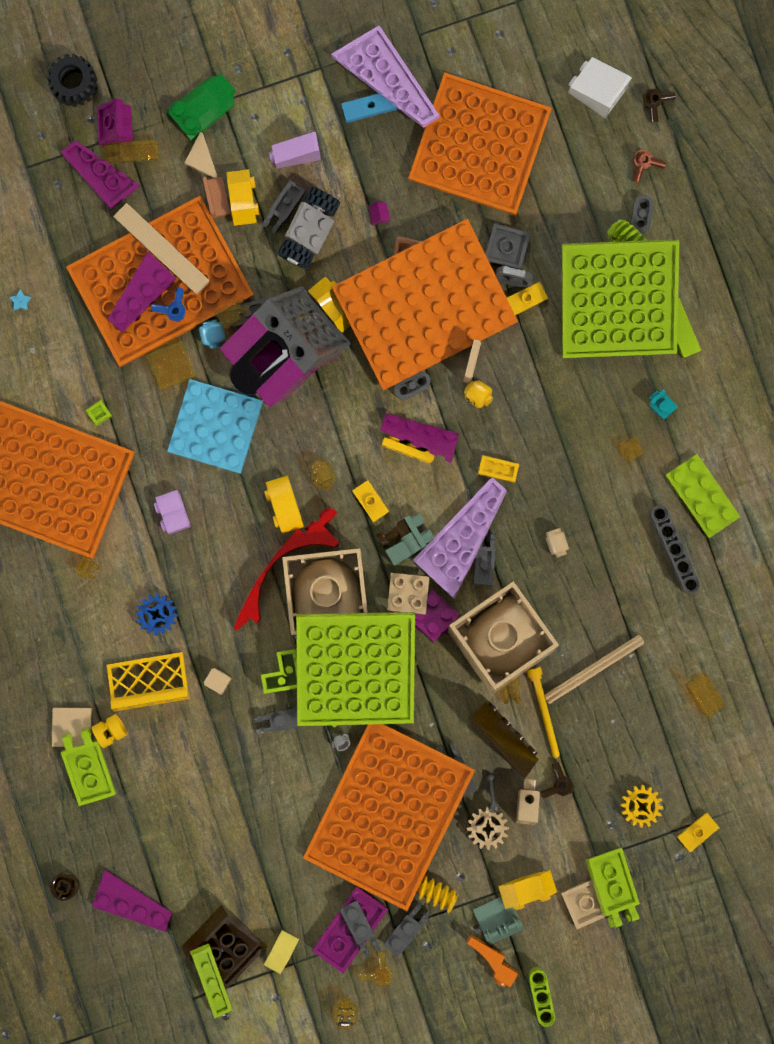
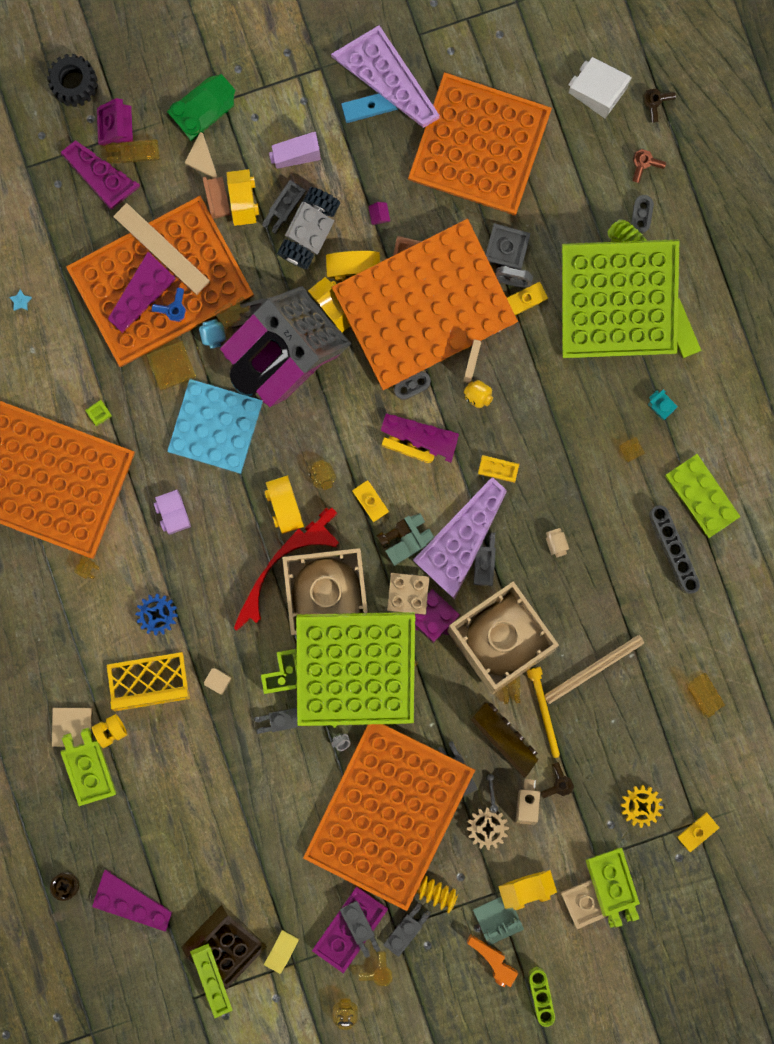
(349, 263): none -> yellow brick

